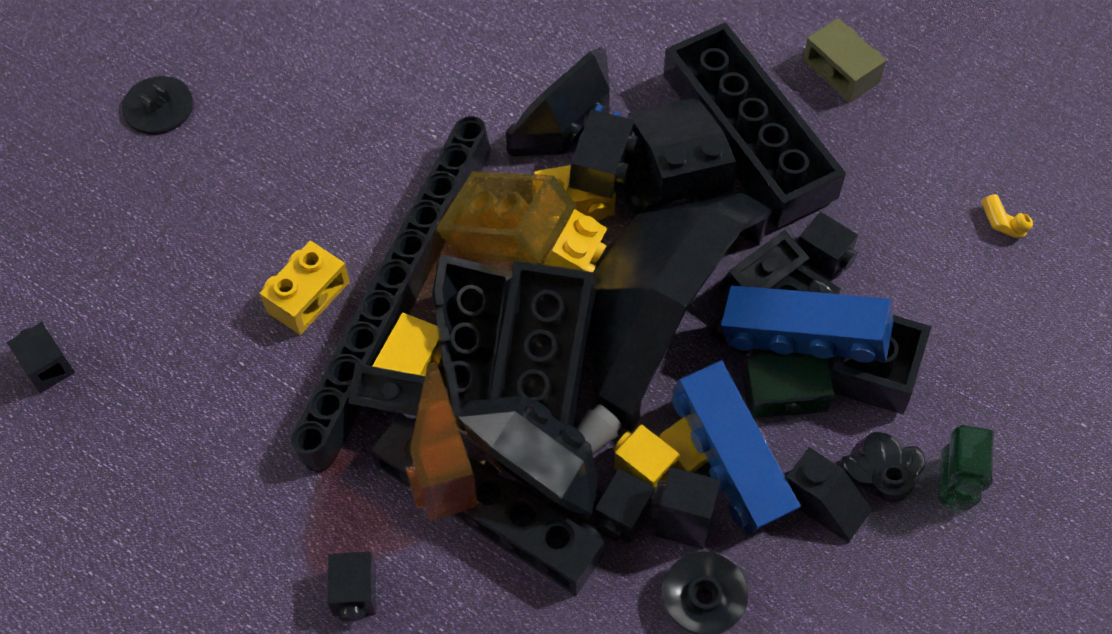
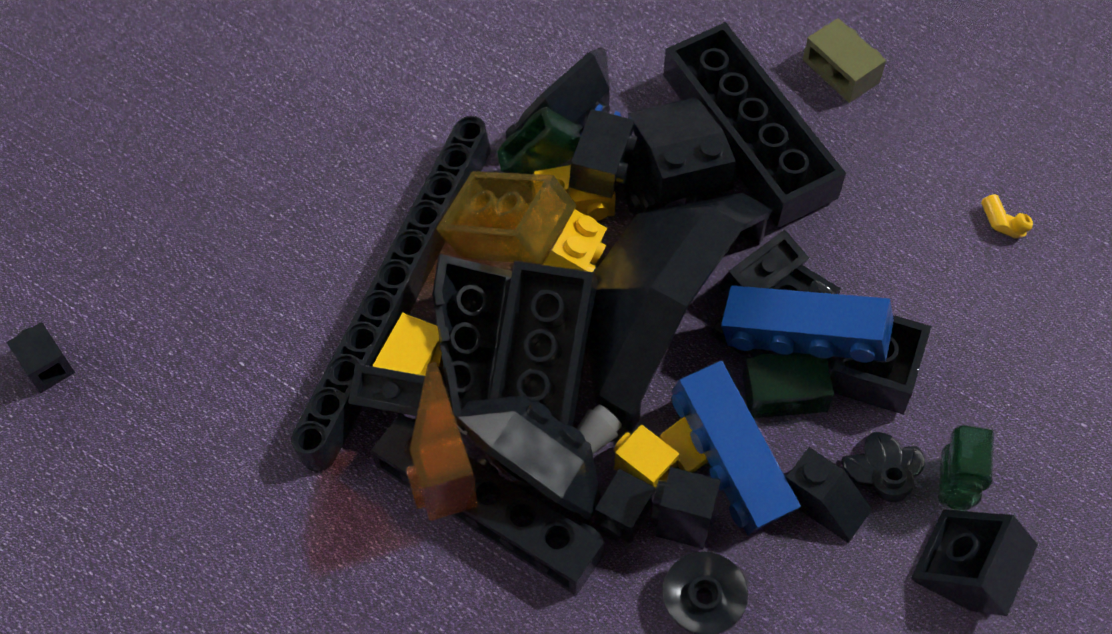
(157, 105): black piece -> none
(304, 287): yellow brick -> none
(352, 585): black brick -> none
(540, 145): none -> clear green brick
(828, 245): black brick -> none
(976, 560): none -> black slope

